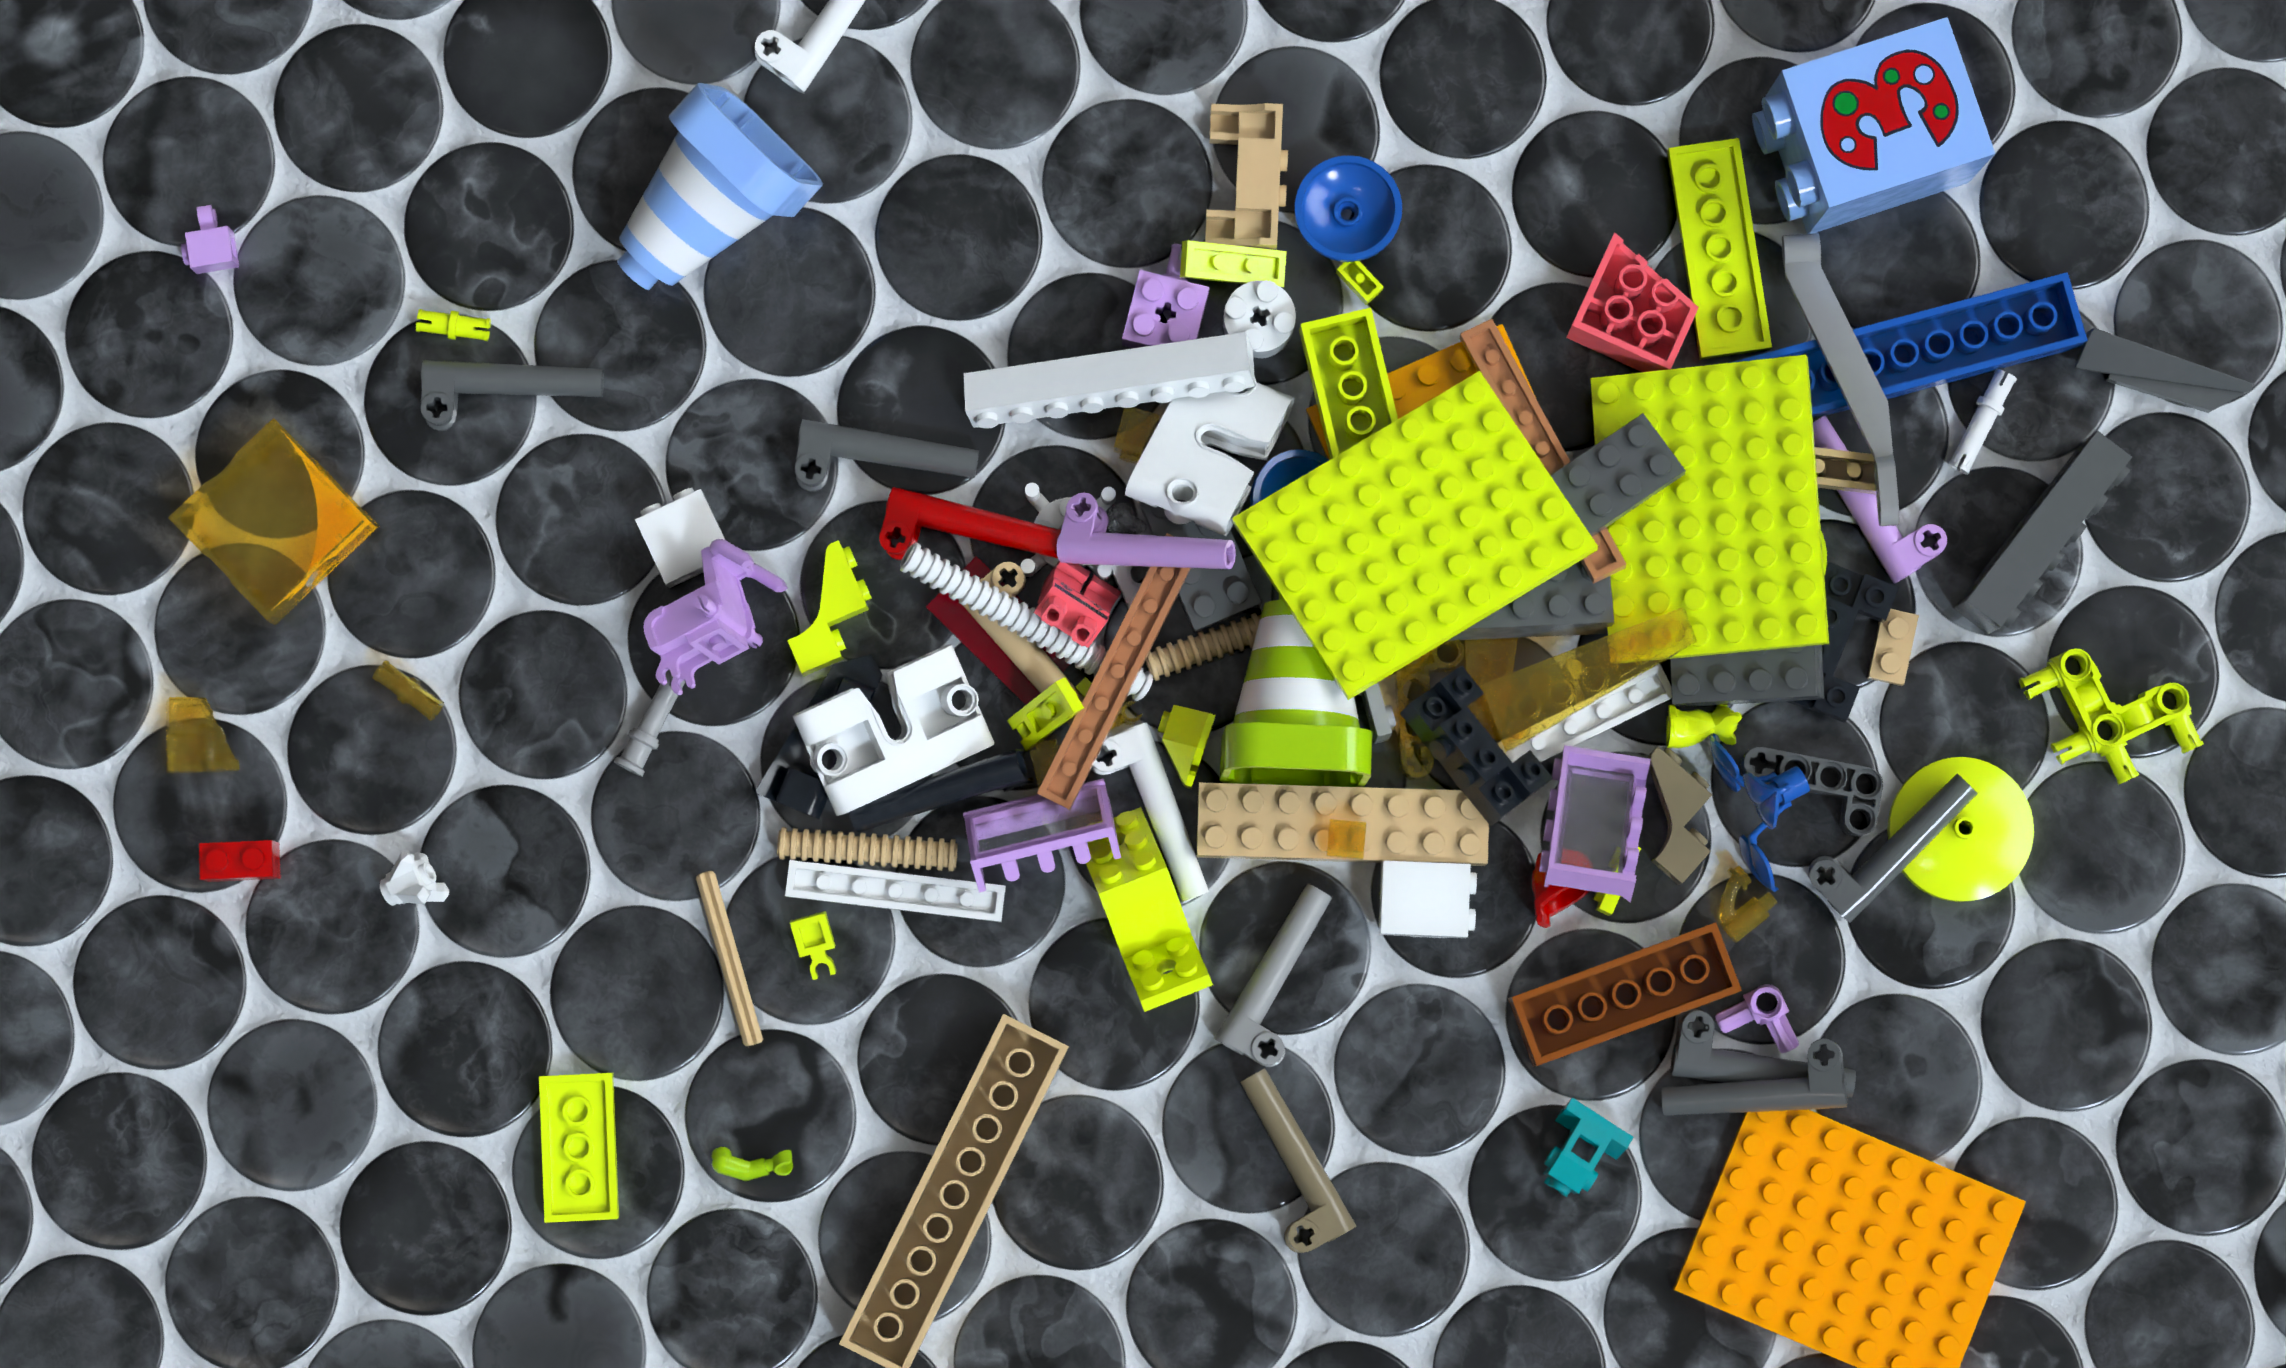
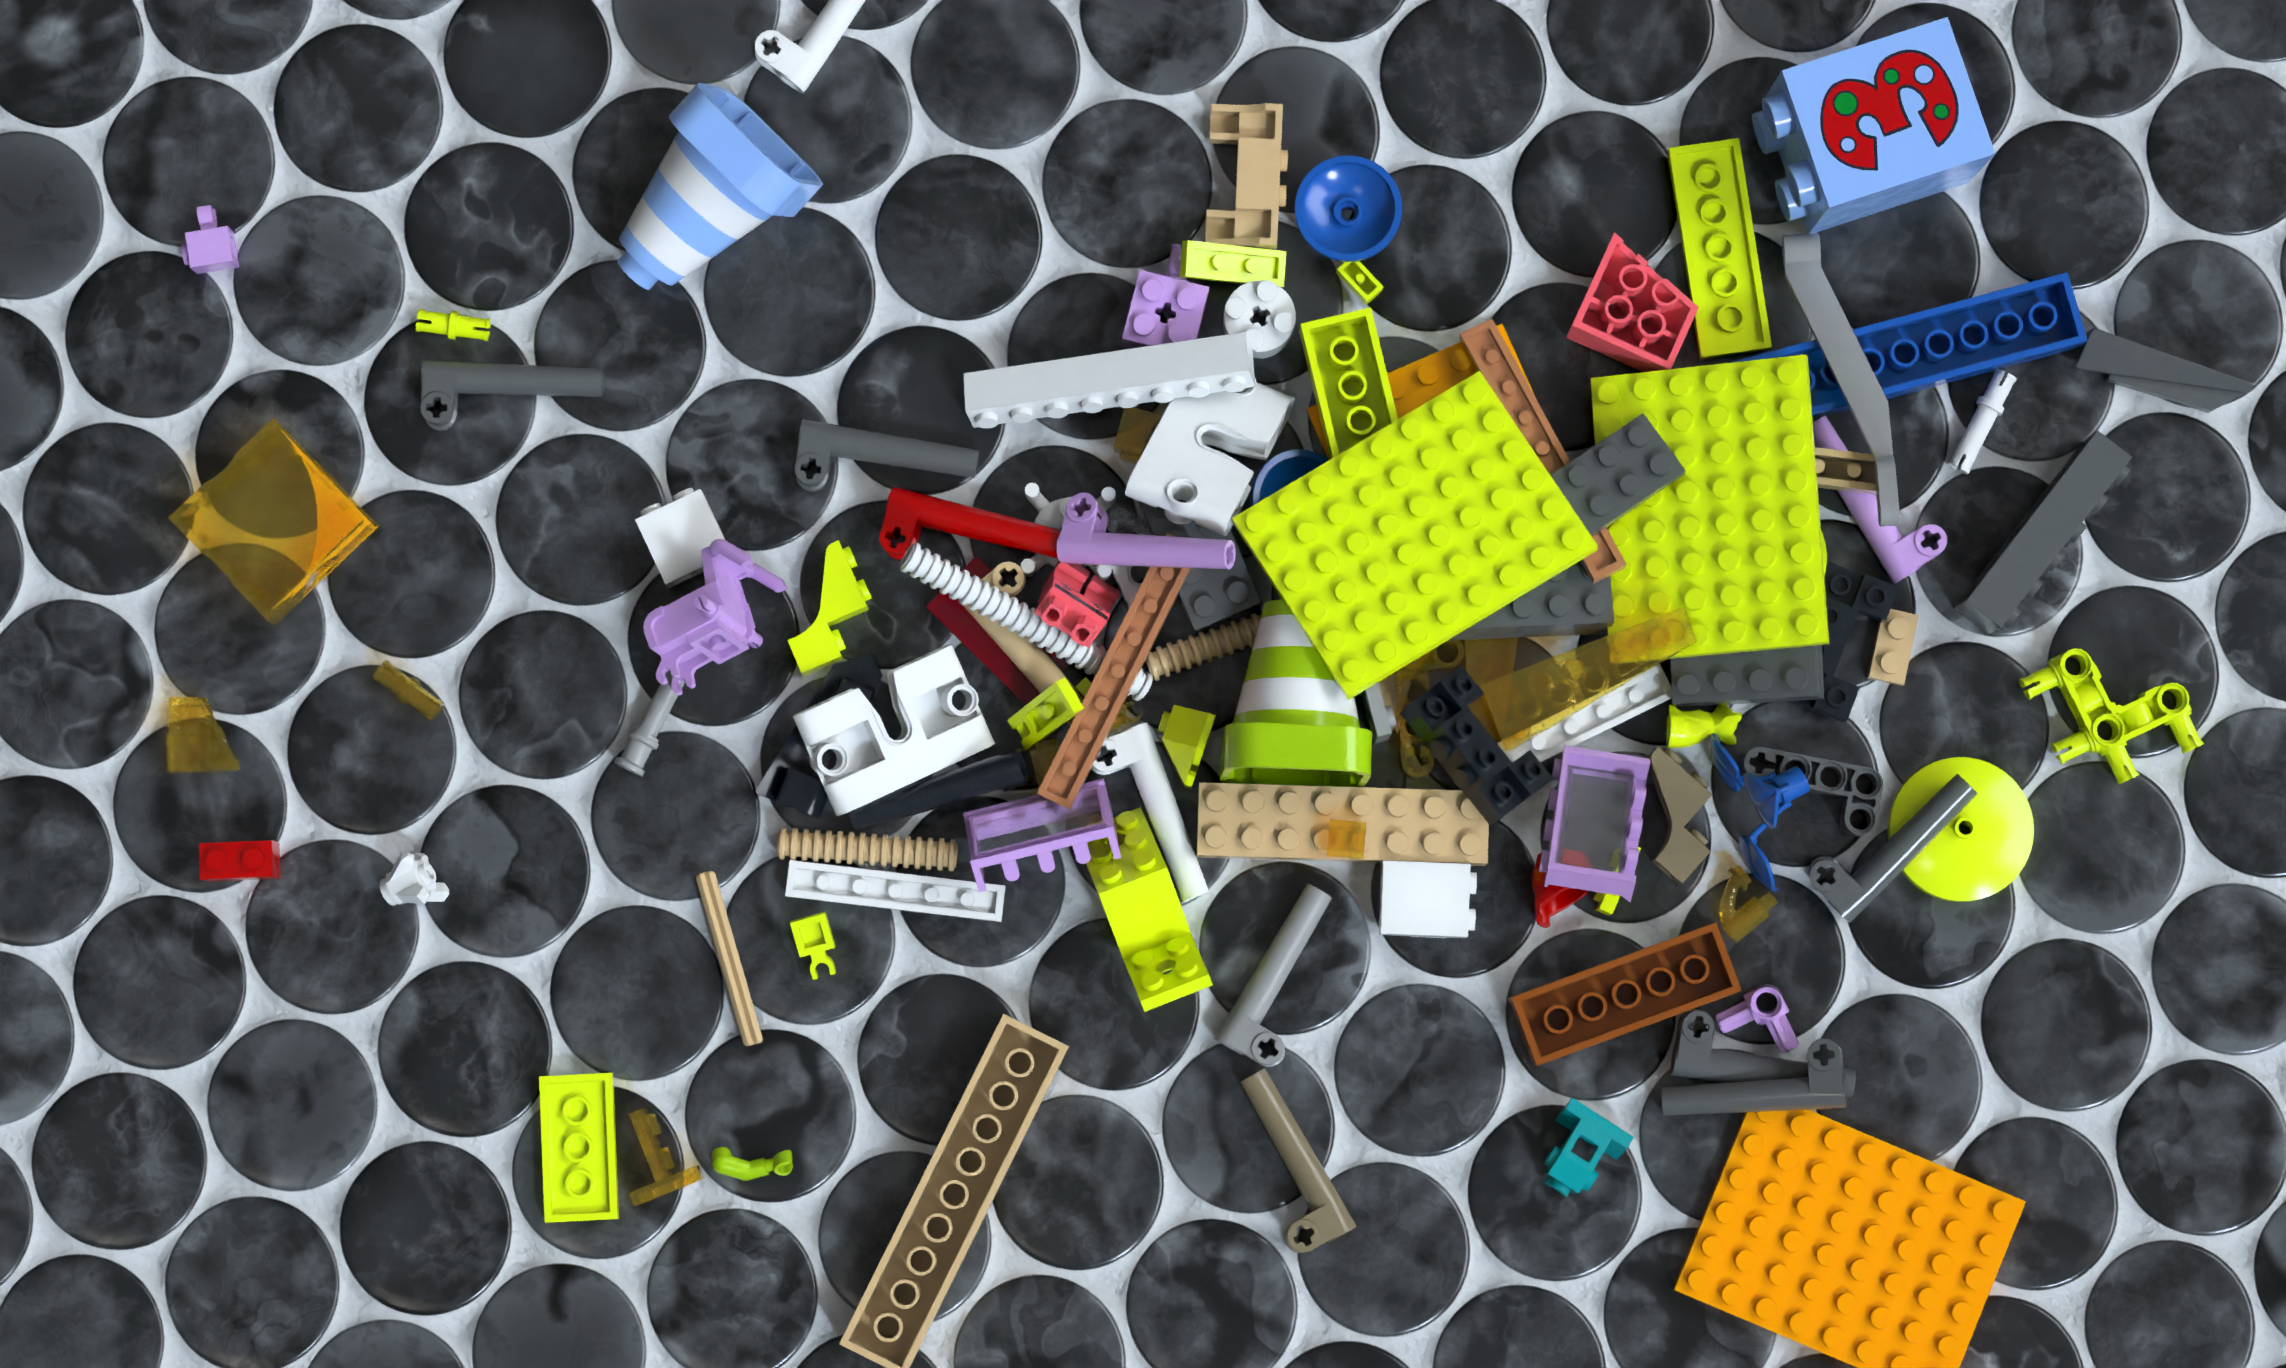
(659, 1160): none -> clear yellow bracket

